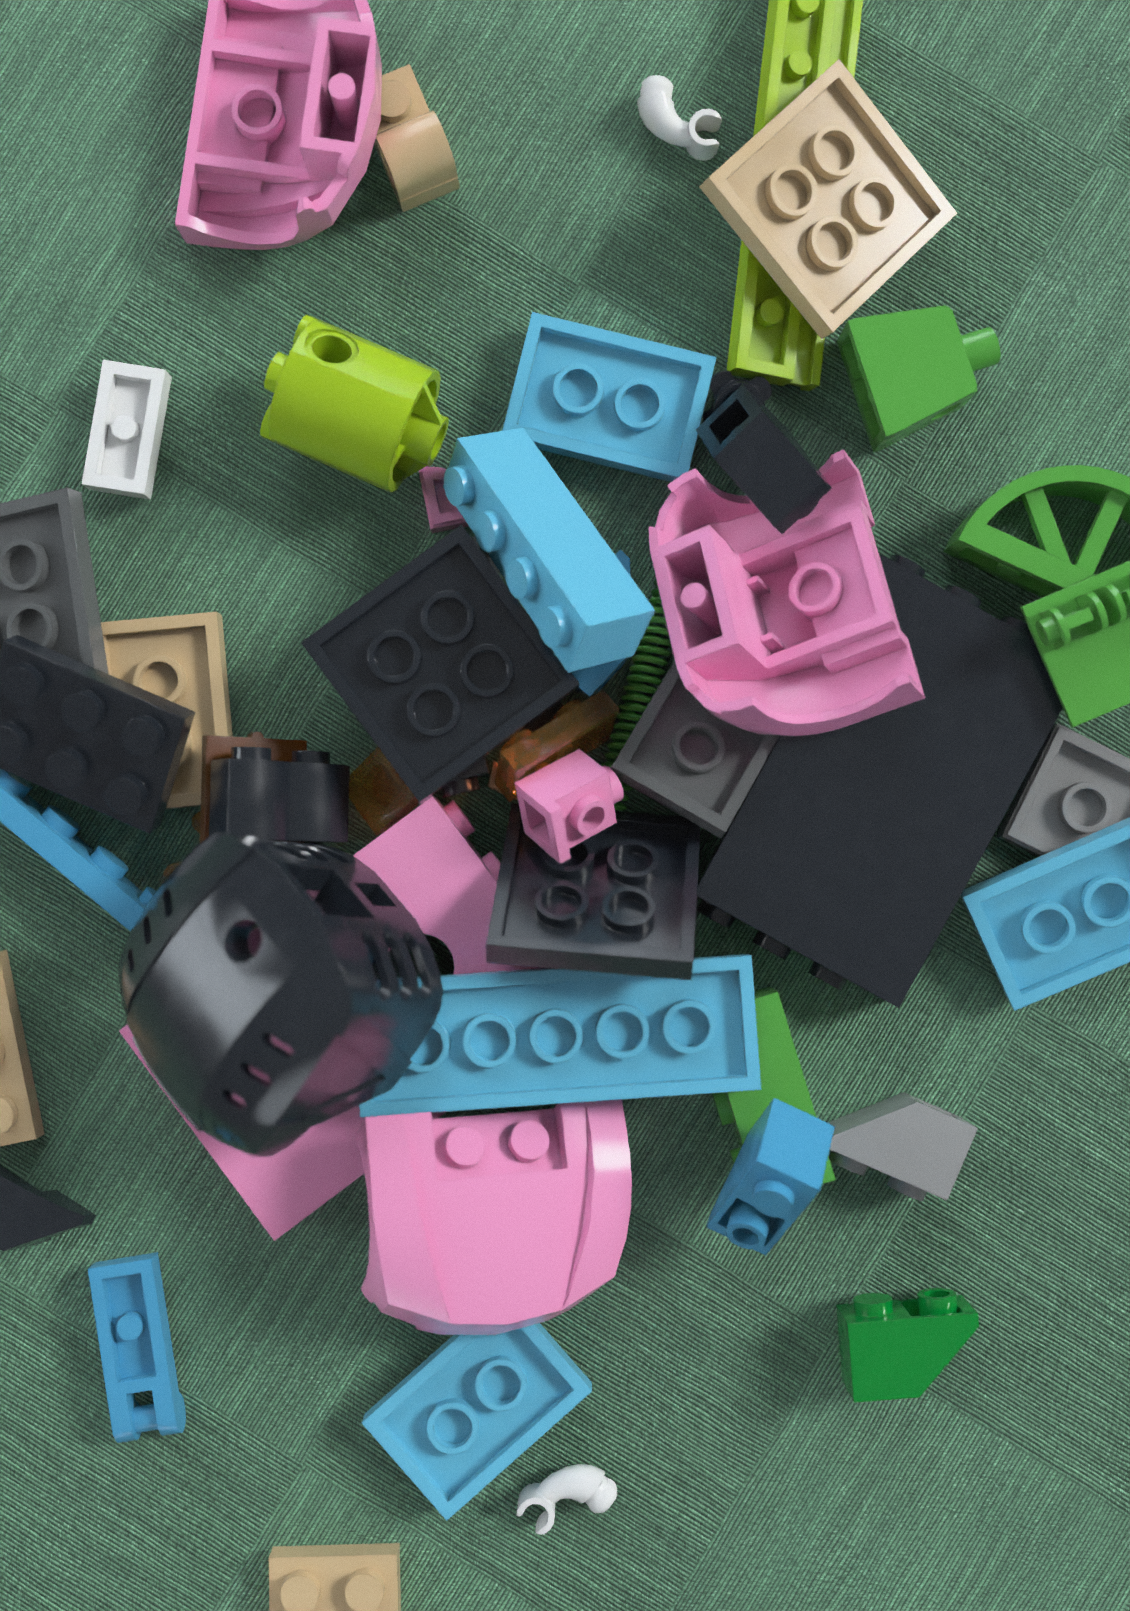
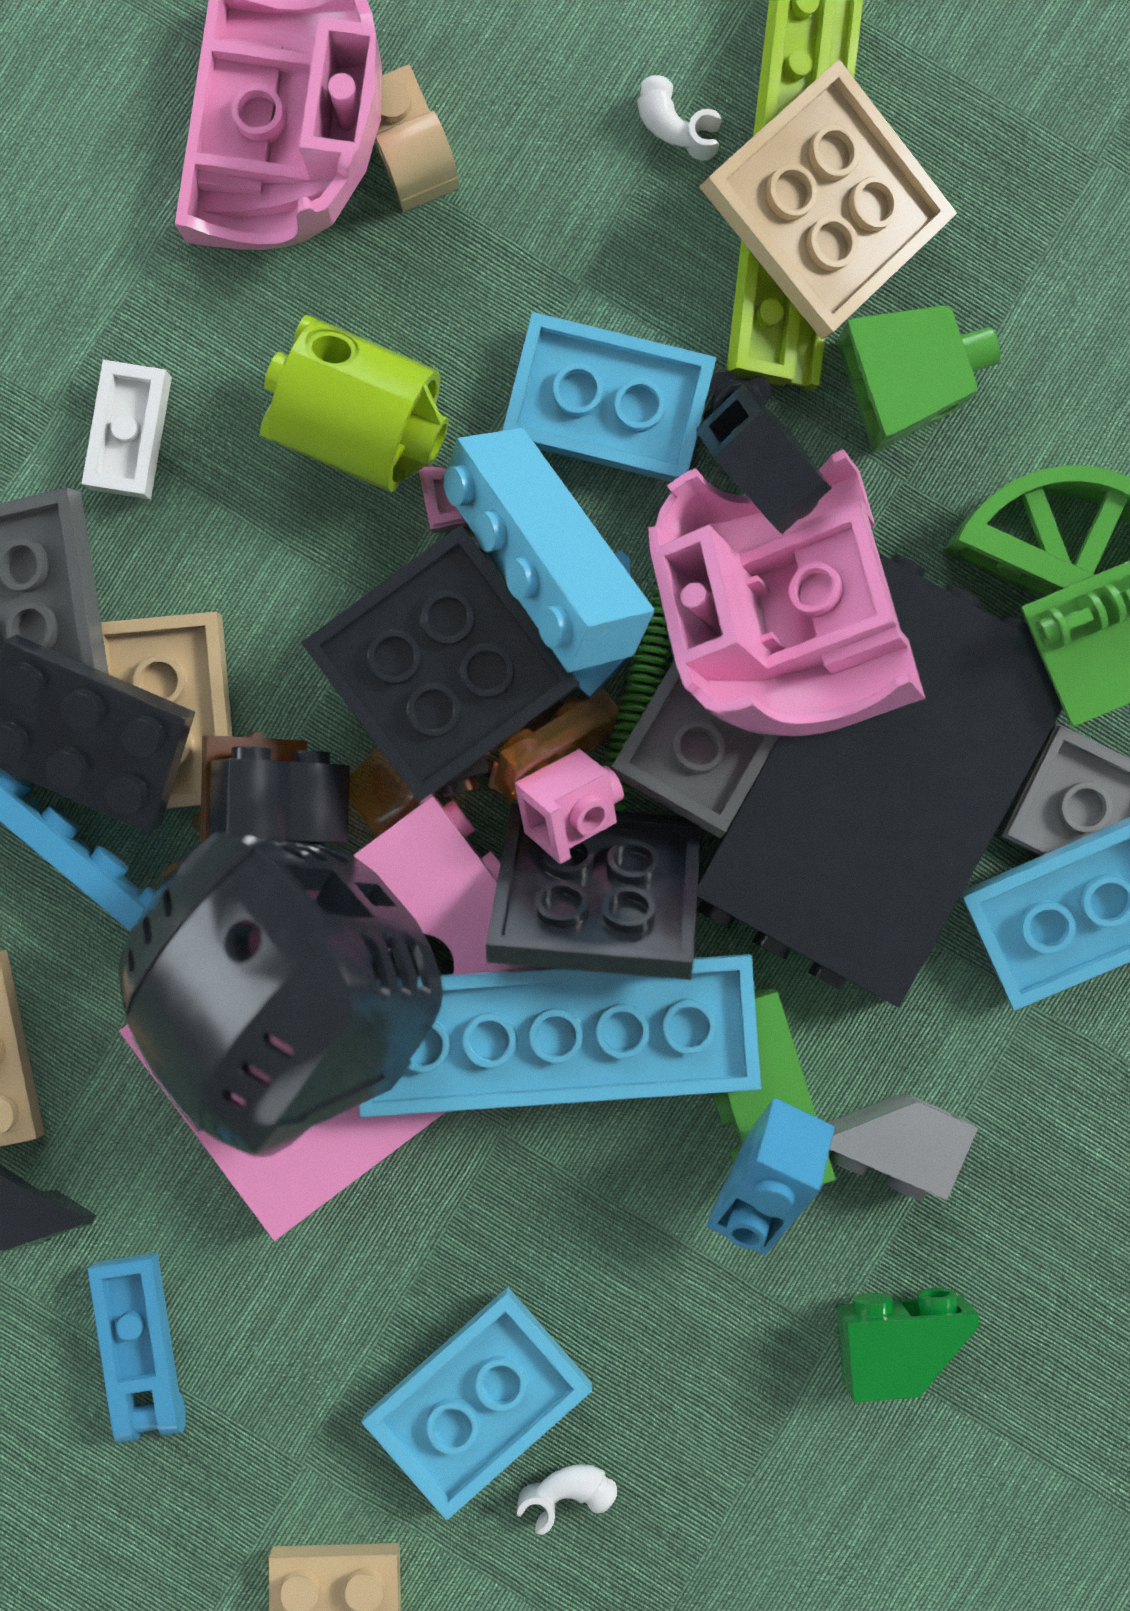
(494, 1214): bright pink piece -> none

